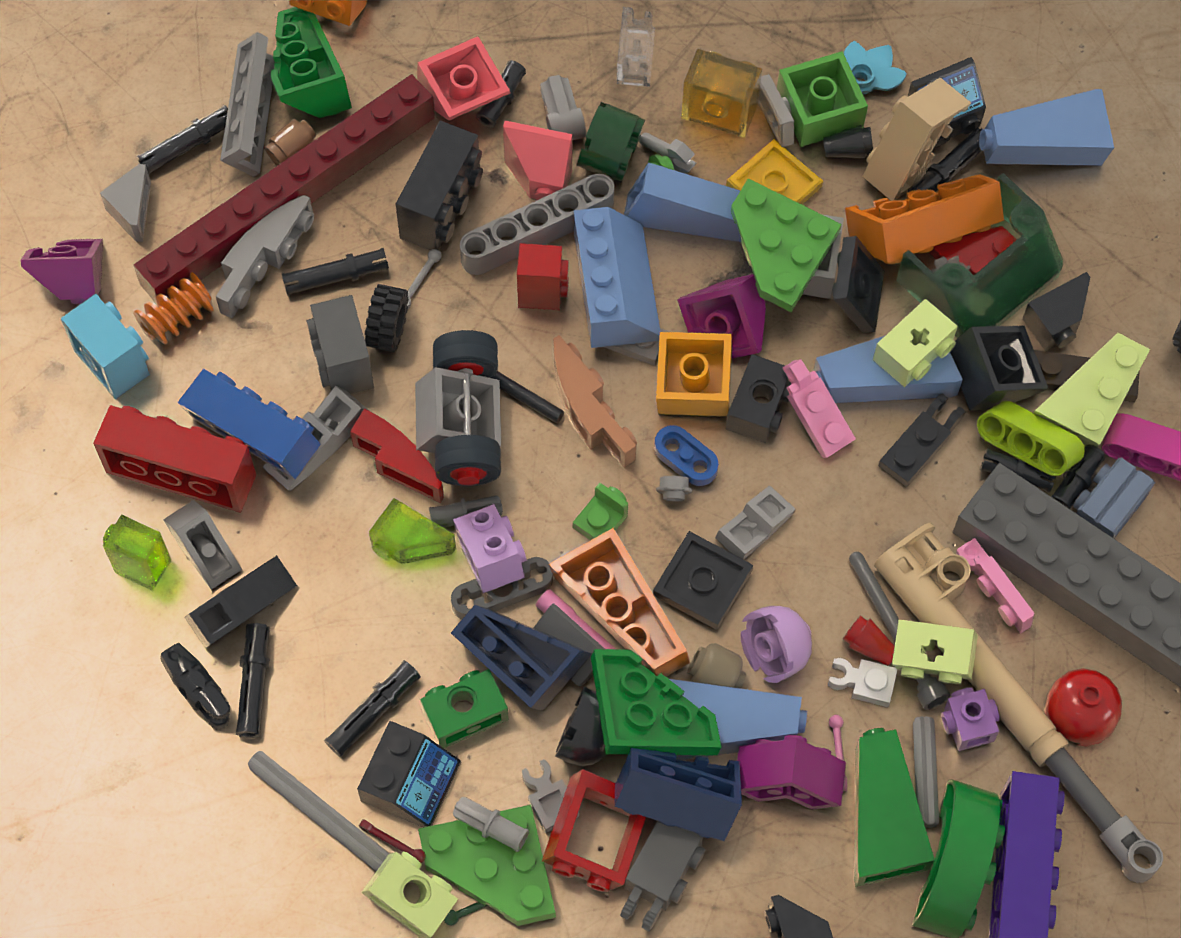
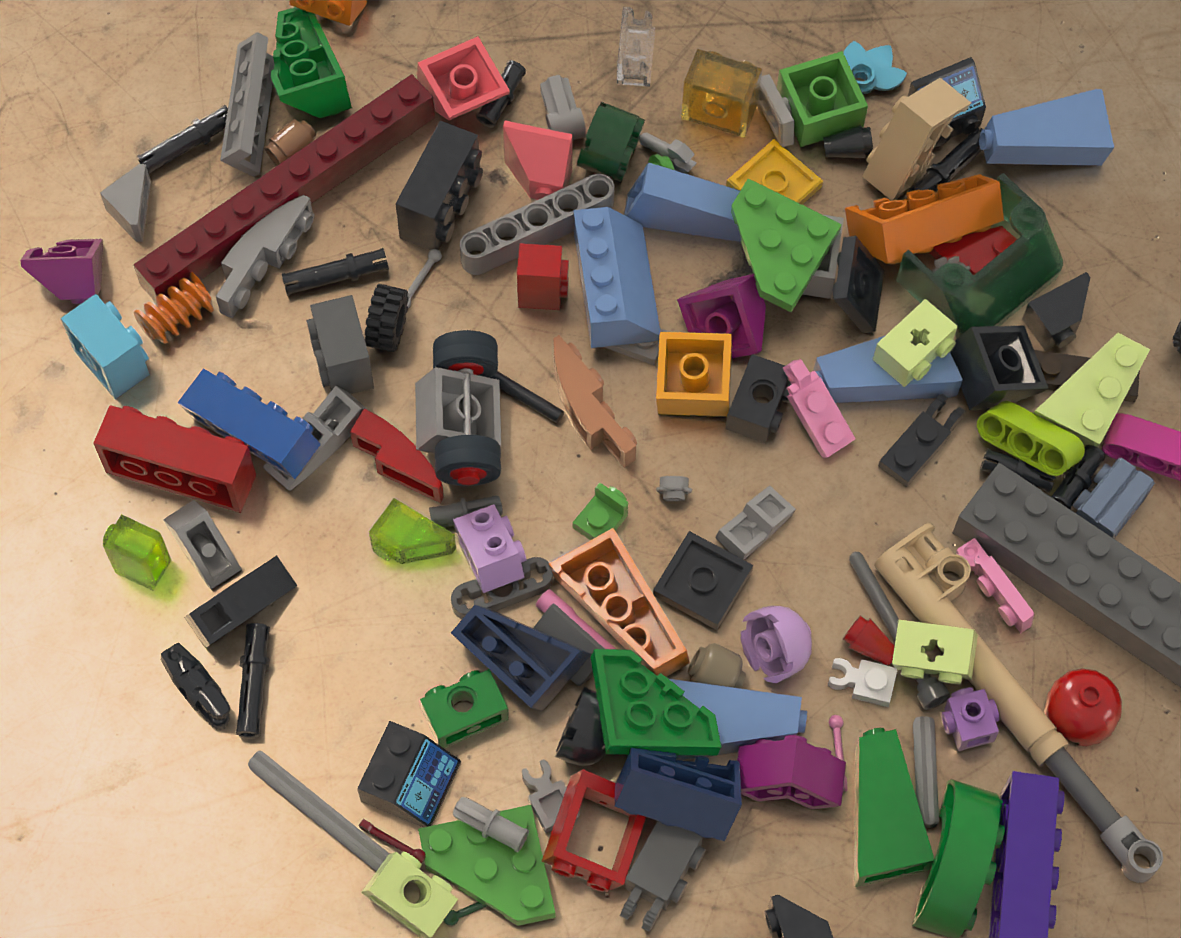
(383, 697): black pin -> none
(687, 456): blue plate -> none

